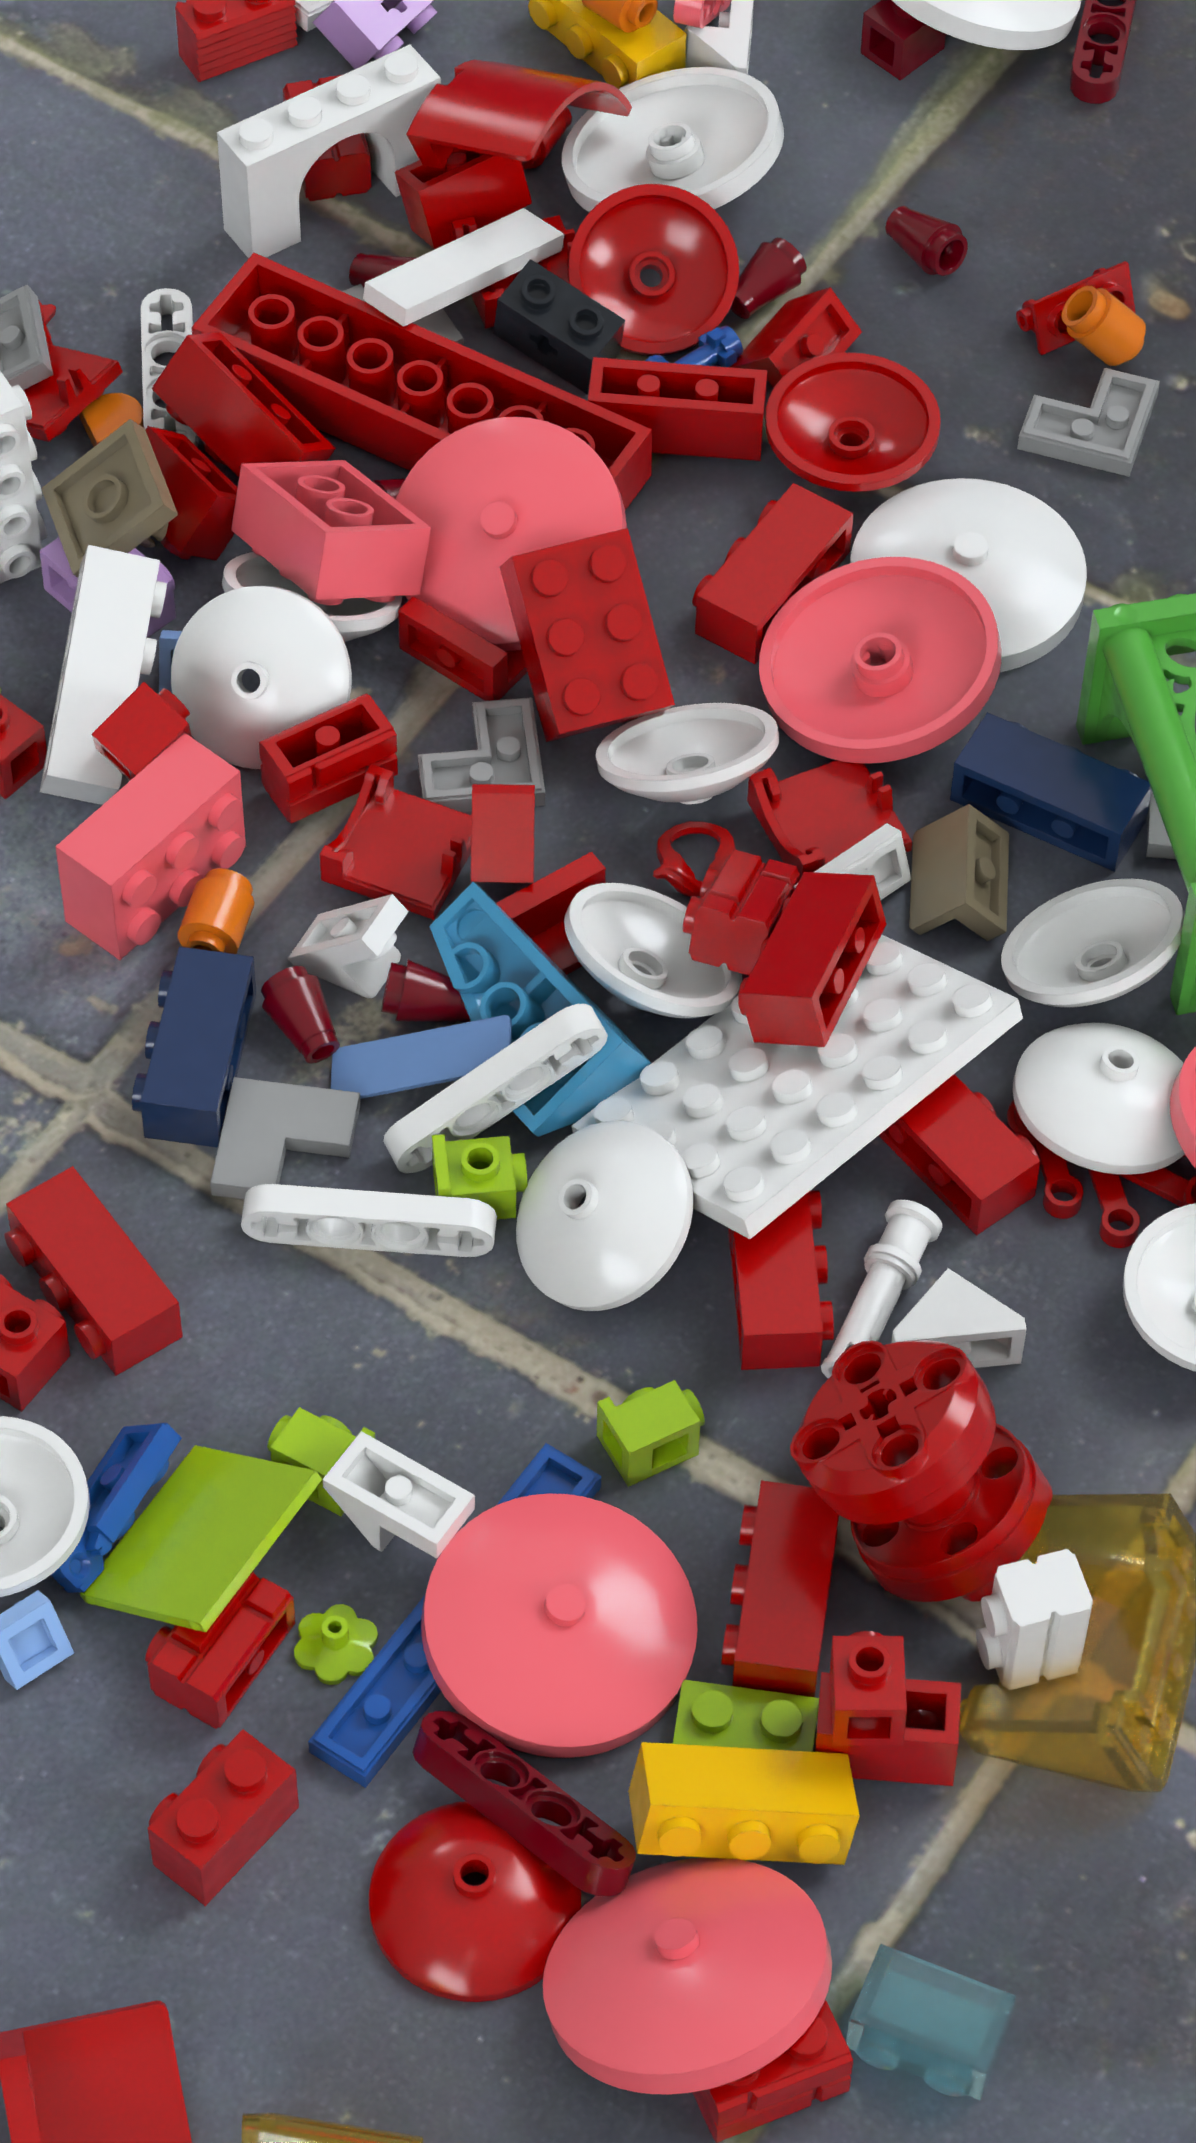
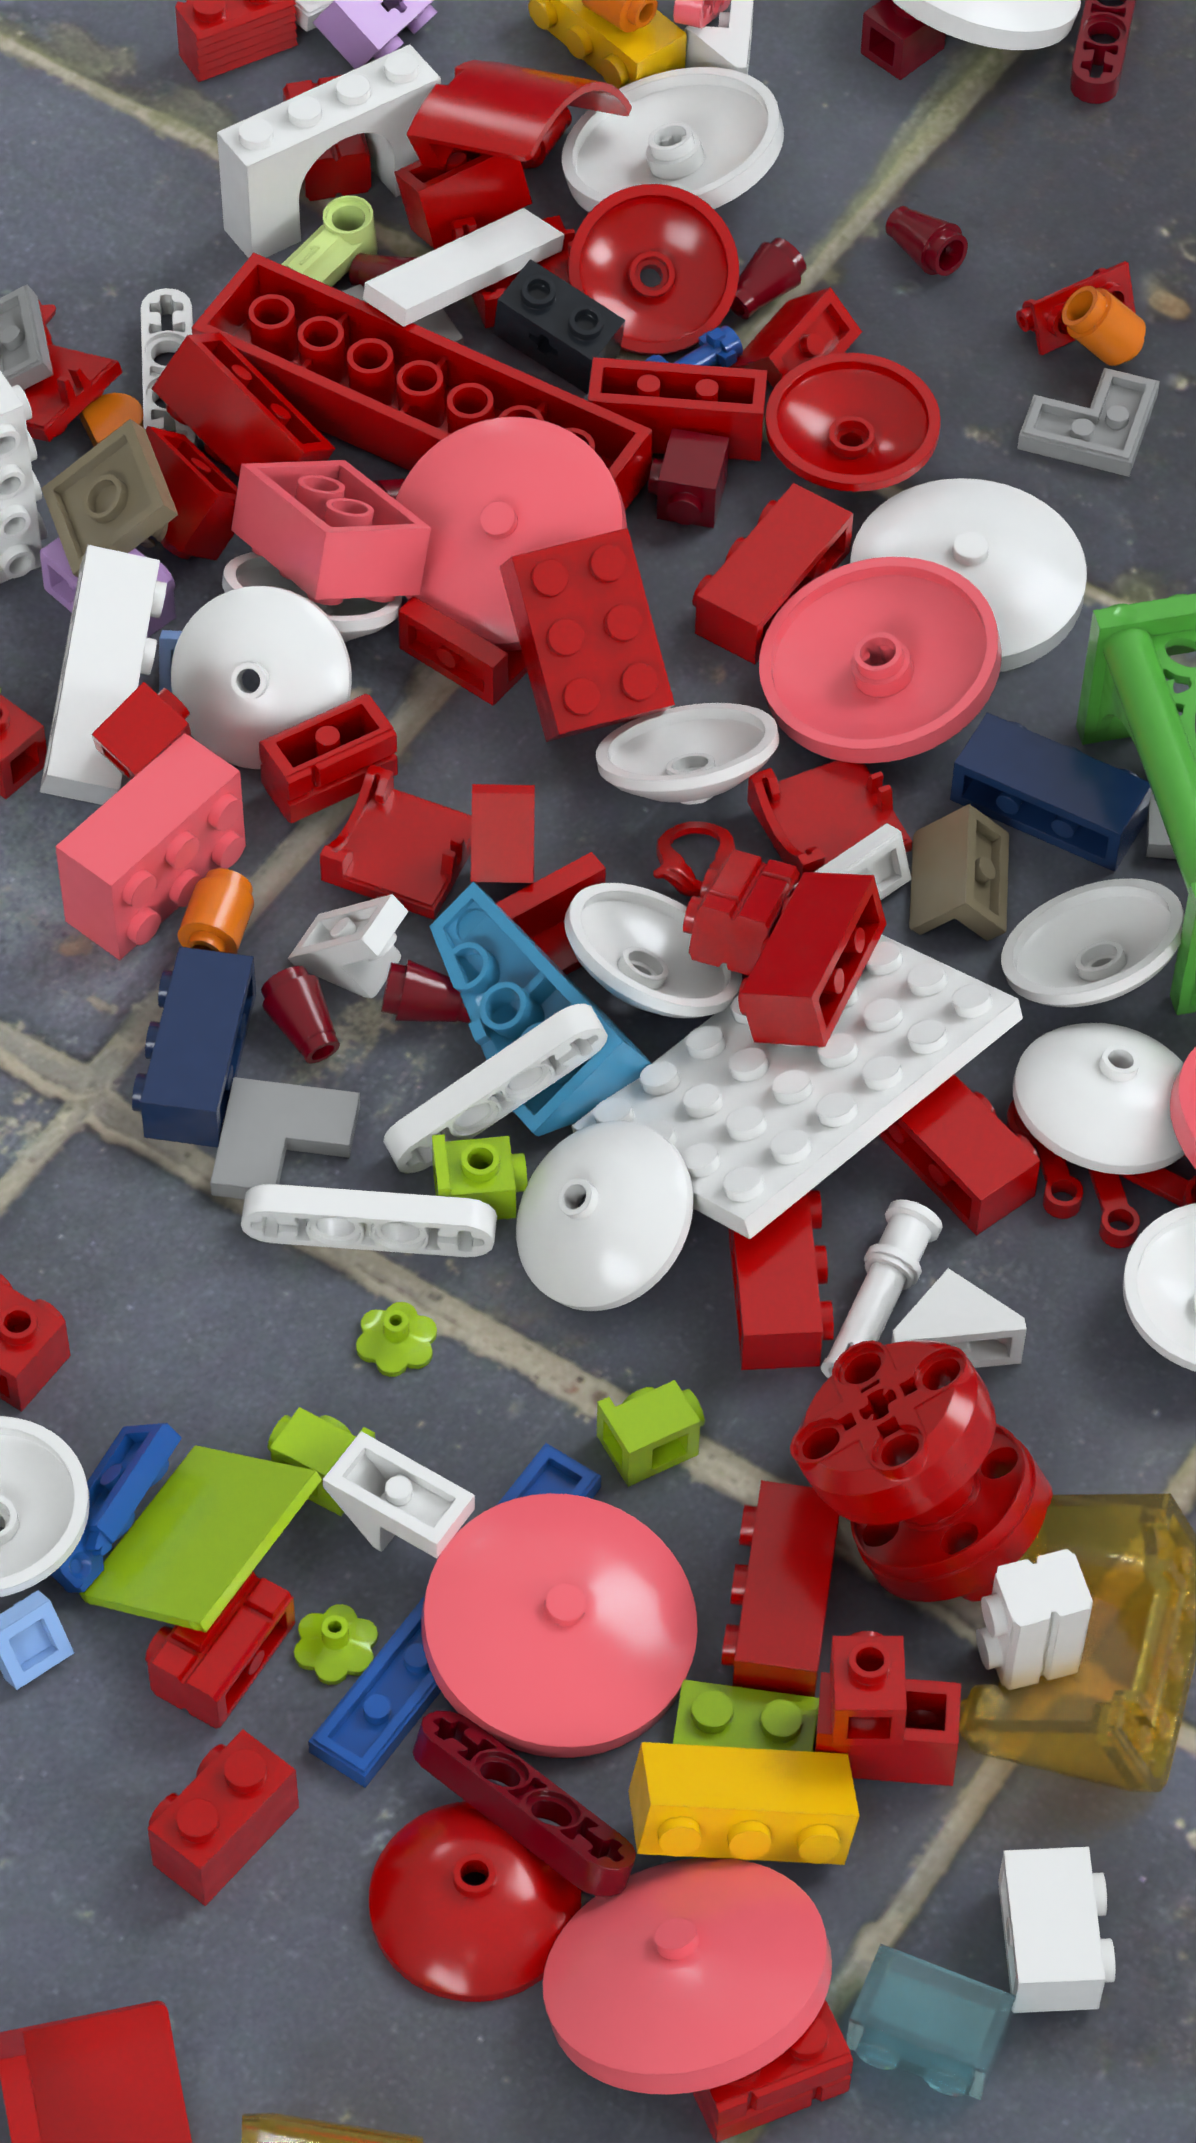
(92, 1271): red brick -> none
(330, 250): none -> yellowish green piece
(396, 1339): none -> lime plant
(418, 1057): medium blue piece -> none
(504, 755): light grey tile -> none
(690, 478): none -> dark red brick
(1053, 1929): none -> white brick

